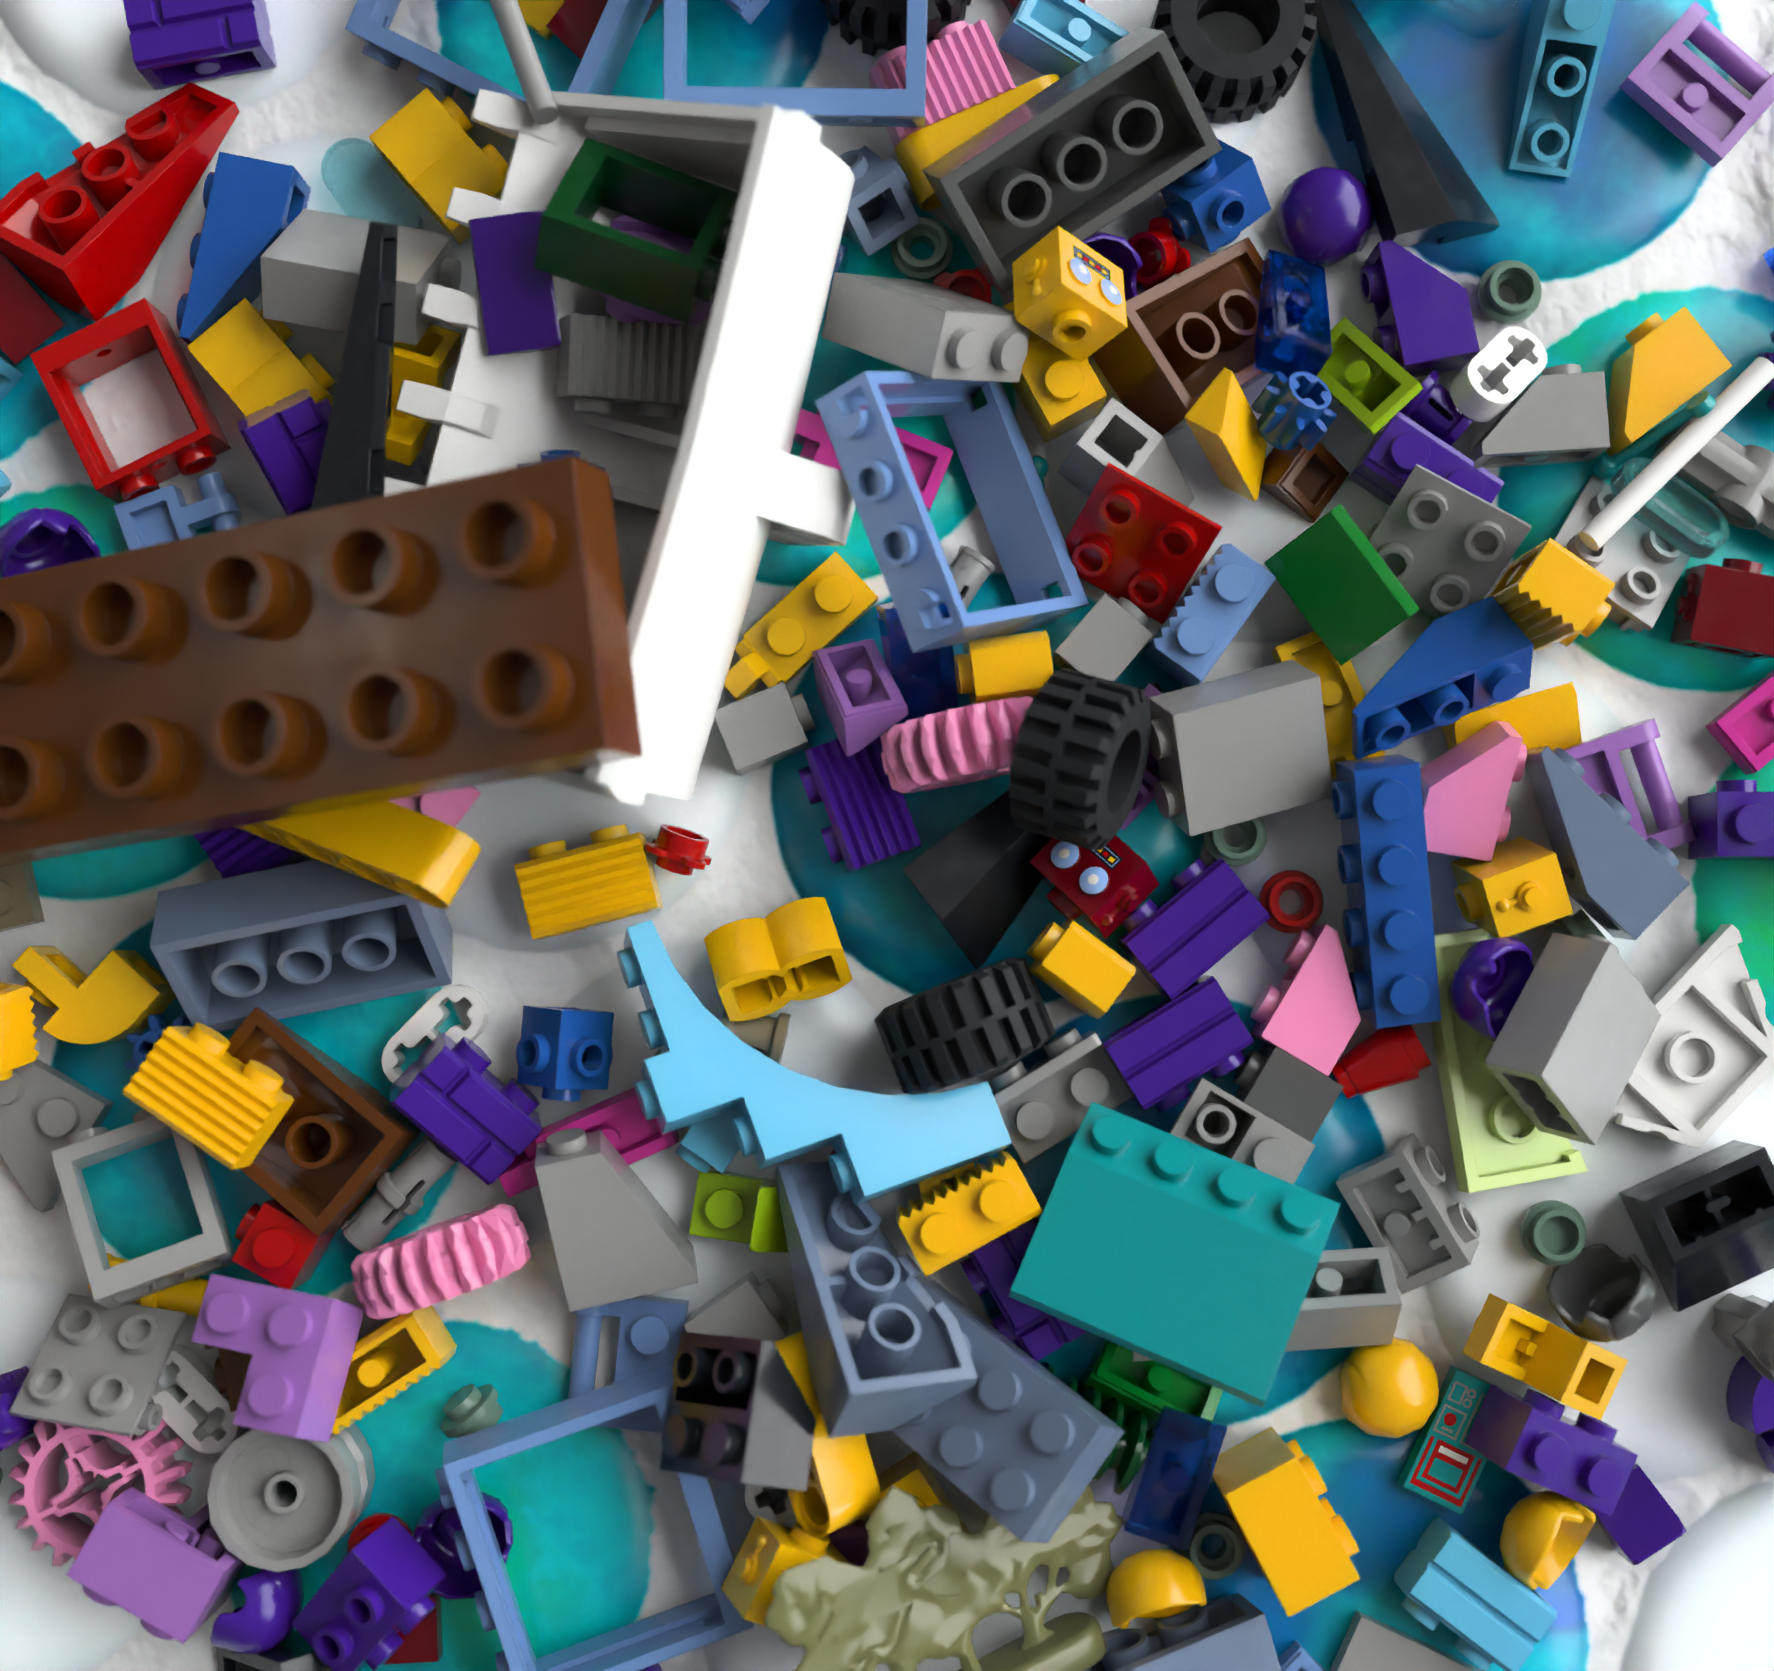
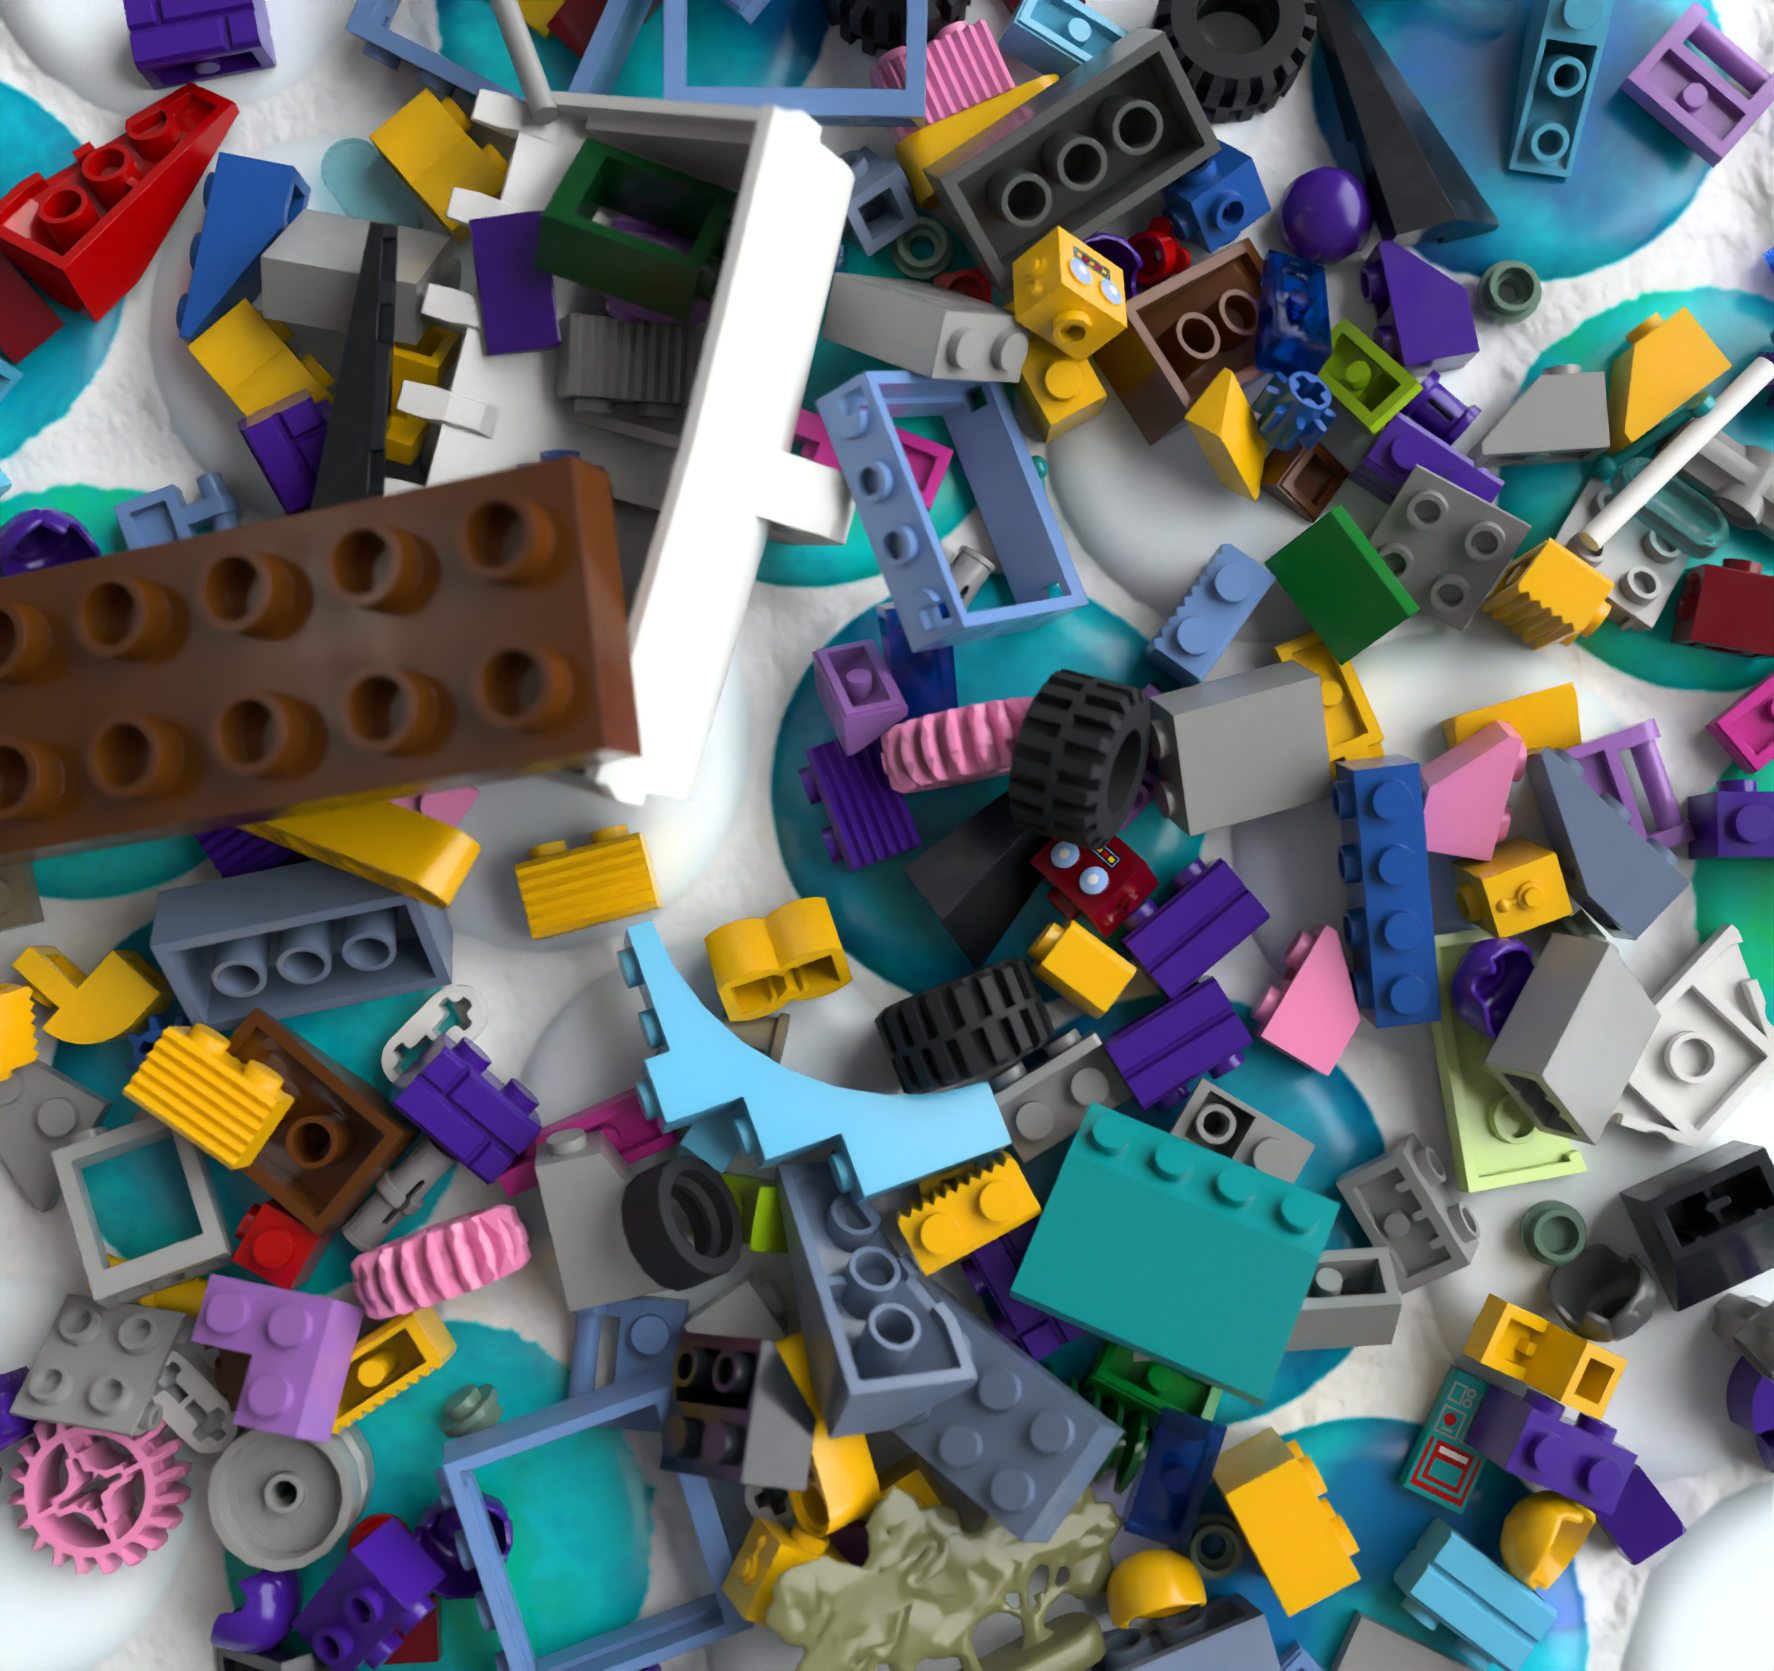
(101, 349): red window -> none
(157, 1565): medium lavender brick -> none
(565, 1050): blue brick -> none
(654, 1233): none -> black tyre
(679, 850): red plate -> none
(764, 728): light grey brick -> none
(798, 625): yellow hinge -> none
(1004, 666): yellow brick -> none
(1105, 639): light grey brick -> none
(1130, 445): light grey slope -> none
(1138, 542): red hinge -> none
(1252, 846): sand green plate -> none
(1286, 1090): dark grey brick -> none
(1310, 901): red plate -> none
(1381, 1061): red cone -> none
(1388, 1388): yellow hair -> none
(1445, 674): blue slope -> none
(1494, 369): white beam -> none

